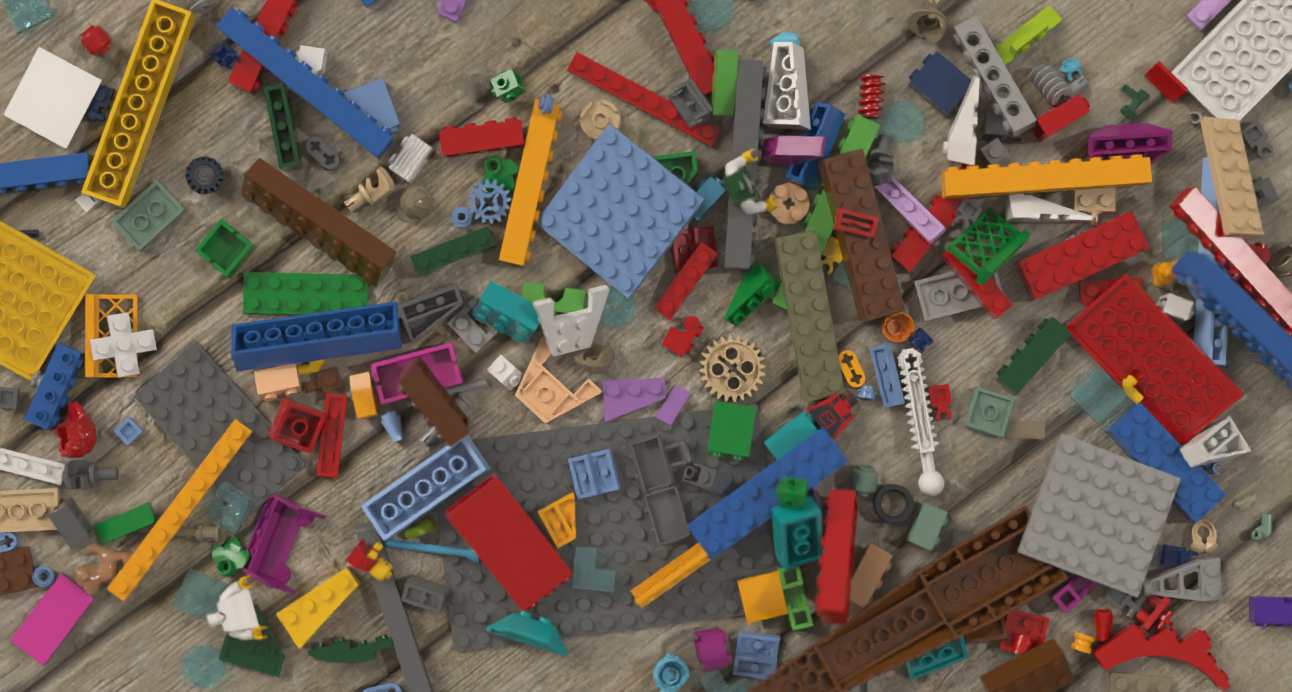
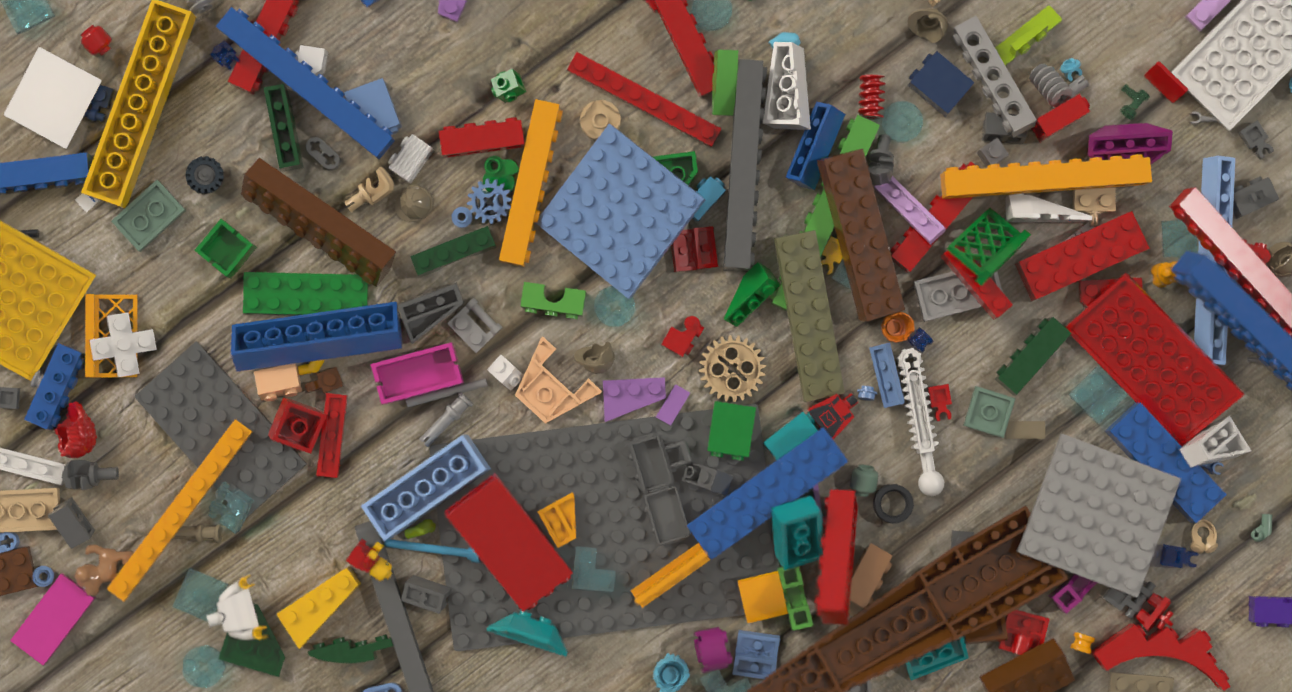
(126, 523): green slope -> none
(129, 431): medium blue plate -> none
(229, 554): green plate -> none
(274, 540): magenta windscreen -> none
(363, 395): light orange slope -> none
(392, 424): light blue cone -> none
(434, 402): reddish brown brick -> none
(507, 313): teal brick -> none
(546, 104): medium blue plate -> none
(574, 329): white wing -> none
(594, 473): medium blue slope -> none
(686, 280): red plate -> none
(691, 103): dark grey hinge -> none
(742, 187): torso -> none
(792, 149): slope -> none
(792, 493): green brick -> none
(797, 196): light nougat plate -> none
(838, 219): red tile -> none
(855, 366): light orange beam -> none
(927, 526): sand green brick -> none
(961, 138): white wedge -> none
(966, 214): dark grey plate -> none
(1103, 622): red cone -> none
(1128, 384): yellow arm -> none
(1176, 307): white brick -> none
(1208, 581): light grey plate -> none
(1231, 177): tan plate -> none

